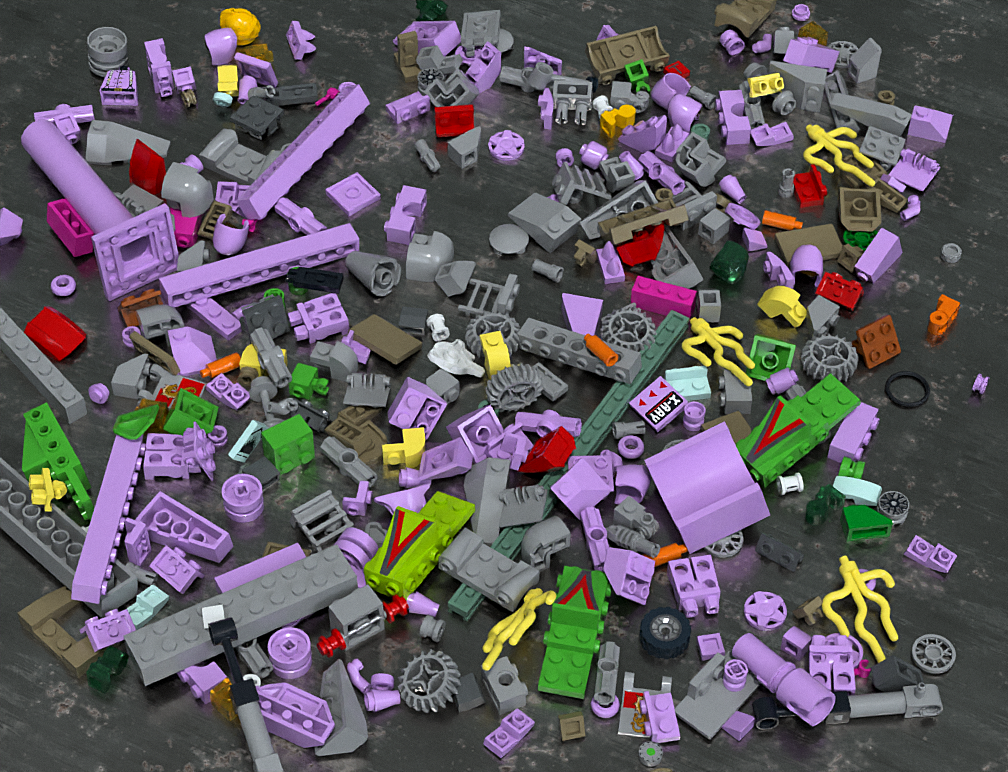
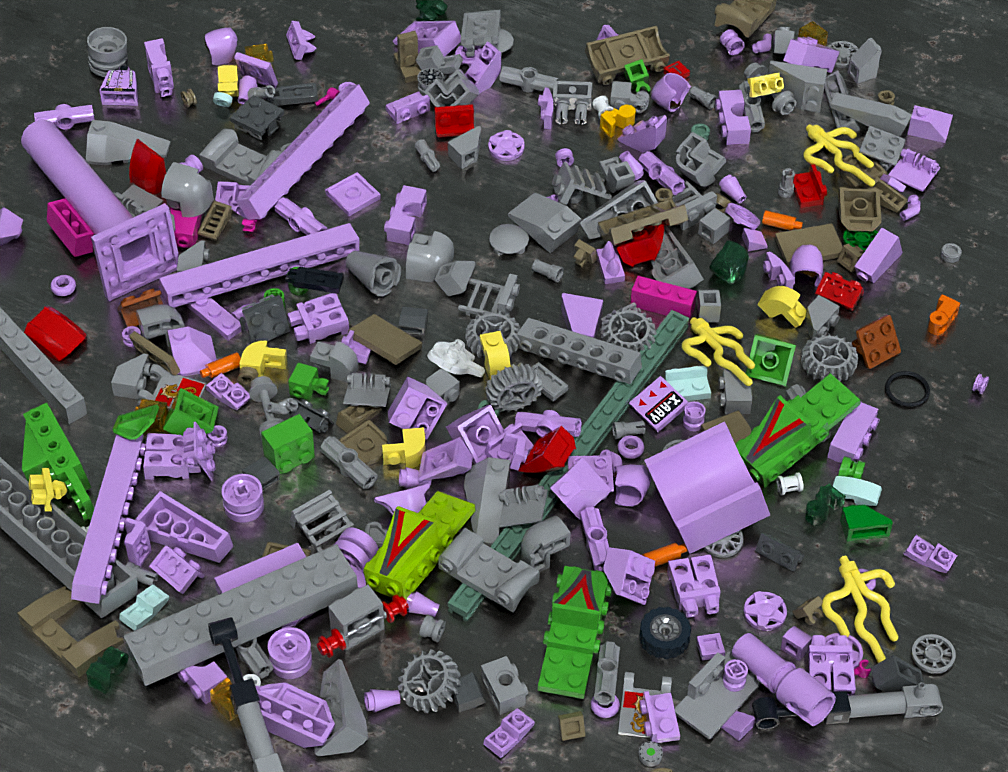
(68, 126): lavender bracket -> none
(98, 393): lavender plate -> none
(109, 629): lavender bracket -> none
(184, 79): lavender bracket -> none
(212, 614): white sticker -> none
(228, 238): lavender piece -> none
(242, 23): yellow helmet -> none
(247, 441): light aqua tile -> none
(270, 357): light grey piece -> none
(356, 679): lavender arm -> none
(358, 505): lavender bracket -> none
(361, 437): dark tan slope -> none
(382, 681): lavender tile -> none
(438, 328): white bush -> none
(515, 625): light yellow plant -> none
(532, 57): lavender slope -> none
(543, 74): light grey piece -> none
(593, 154): lavender head -> none
(601, 350): orange cylinder -> none
(632, 540): light grey hinge -> none
(633, 516): light grey brick -> none
(671, 142): lavender tile -> none
(683, 111): lavender piece -> none
(771, 136): lavender slope -> none
(782, 380): lavender brick -> none
(801, 12): lavender plate -> none
(893, 506): light grey wheel -> none

